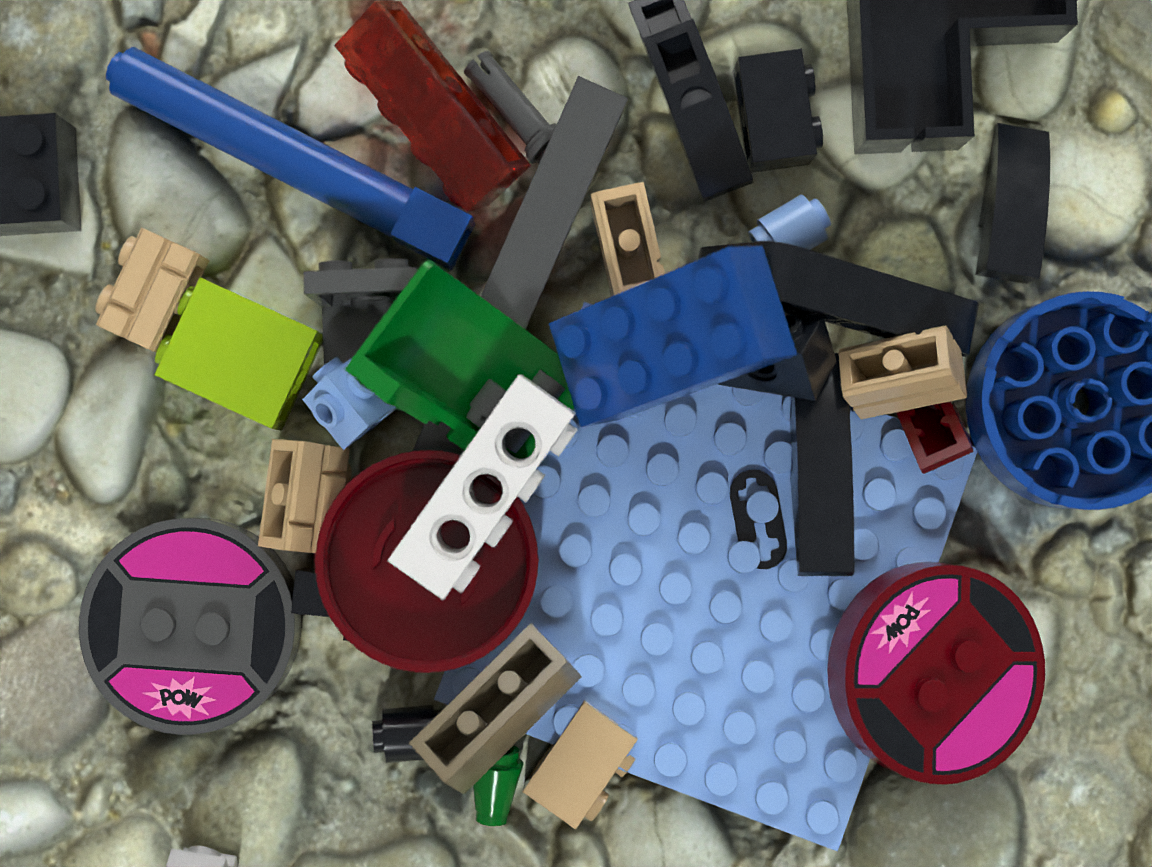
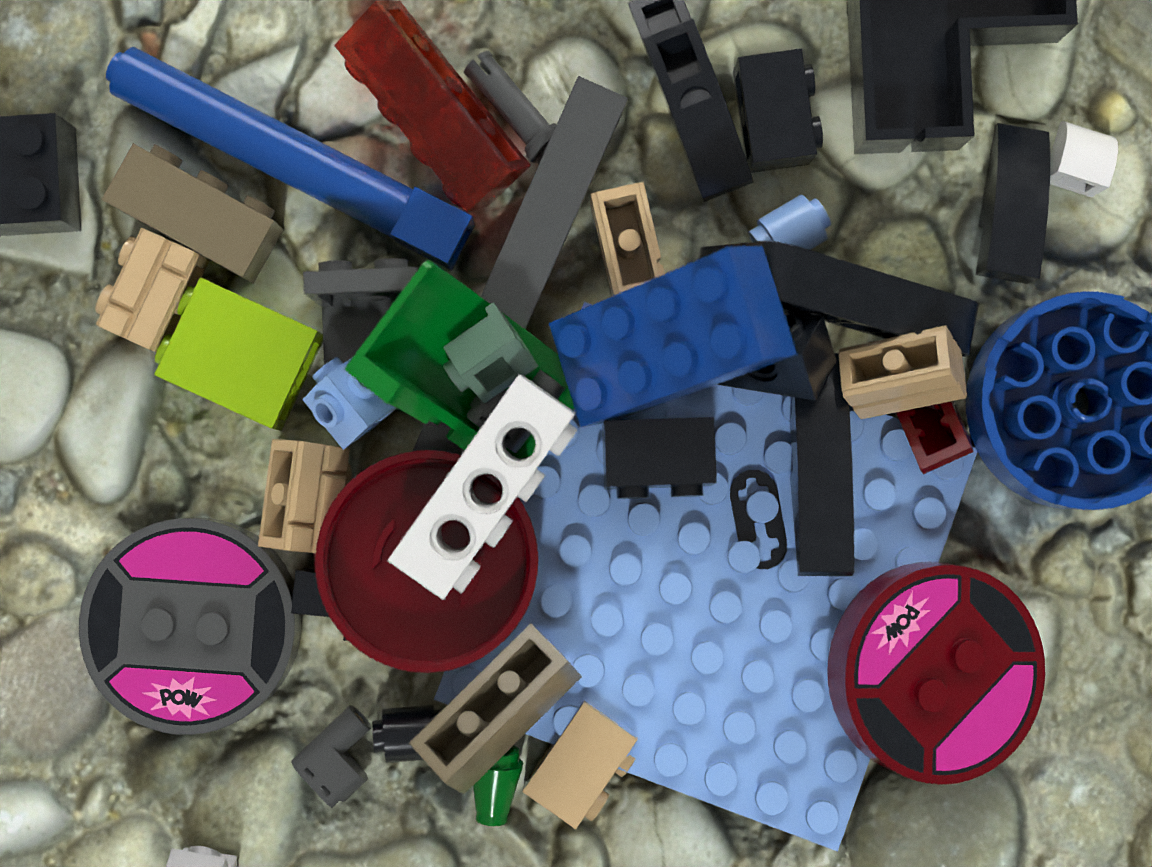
(194, 210): none -> dark tan brick
(327, 763): none -> dark grey piece
(488, 356): none -> sand green brick
(659, 455): none -> black brick
(1082, 159): none -> white brick

